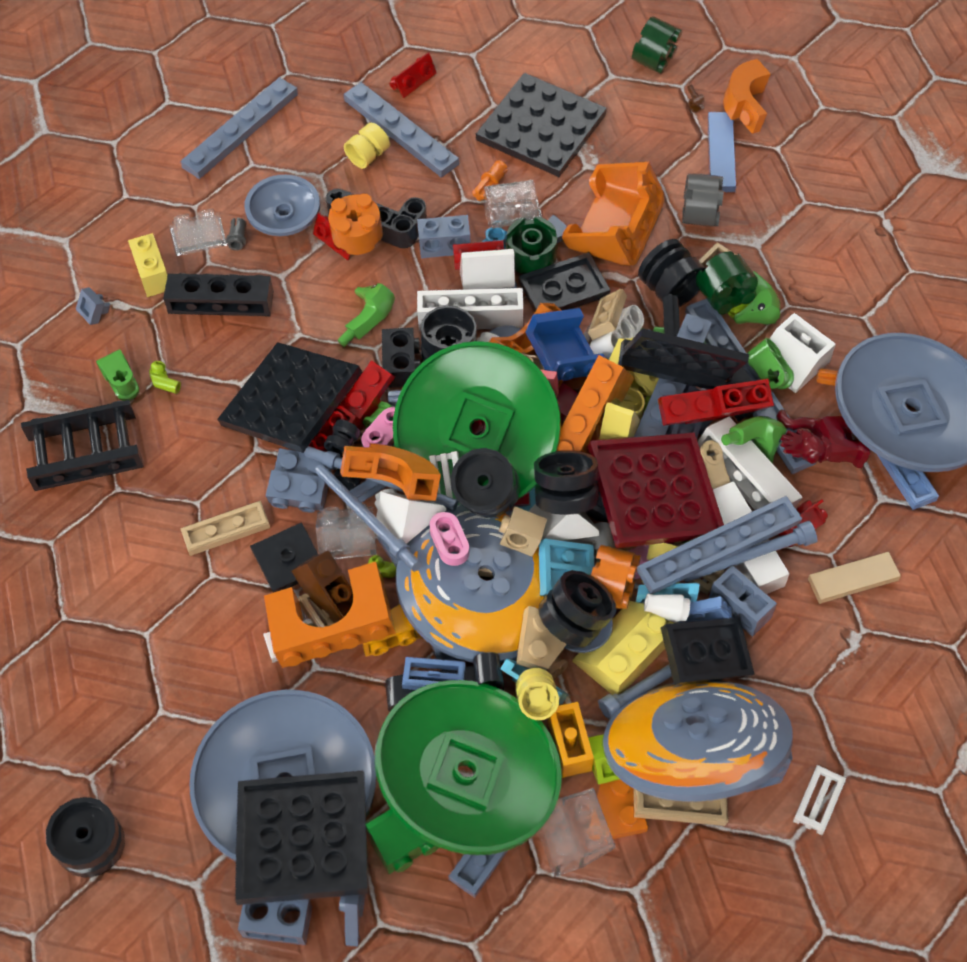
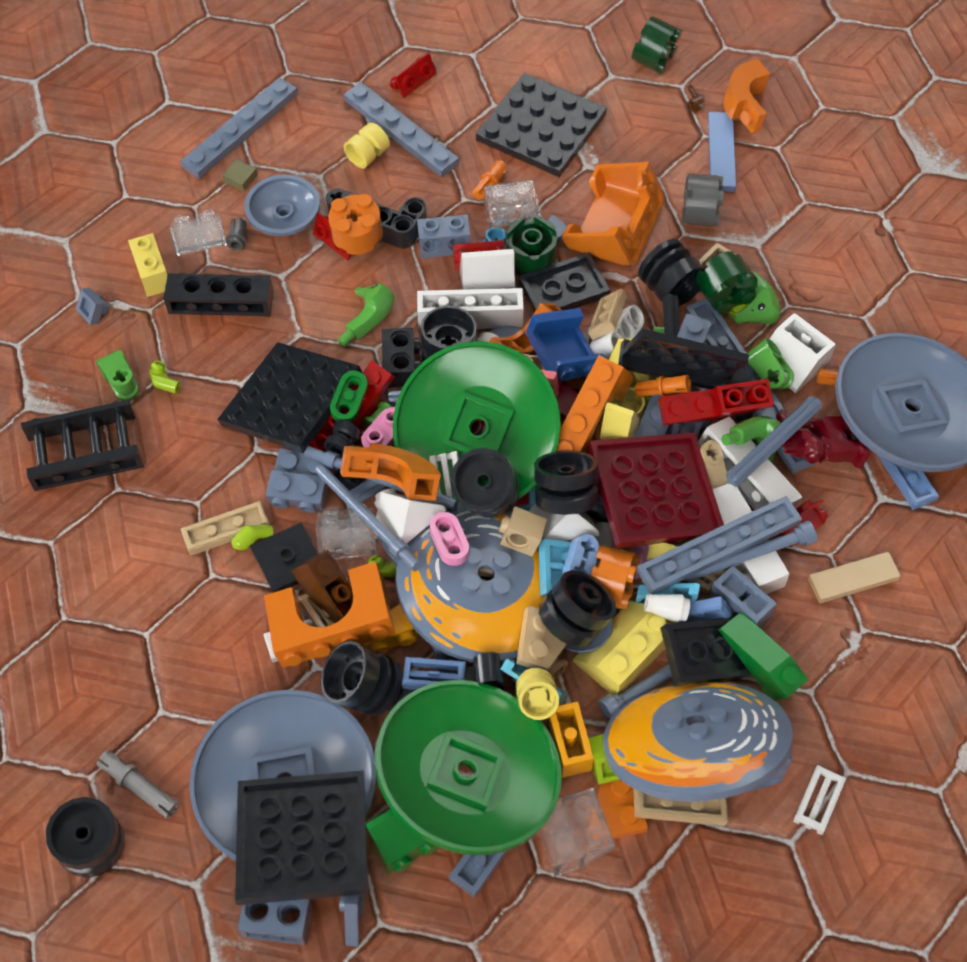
(127, 776): none -> light grey pin
(239, 175): none -> olive tile
(249, 535): none -> lime arm
(348, 398): none -> green plate
(361, 678): none -> black wheel
(576, 556): none -> light blue beam
(663, 386): none -> orange axle
(763, 657): none -> green slope
(773, 441): none -> sand blue axle

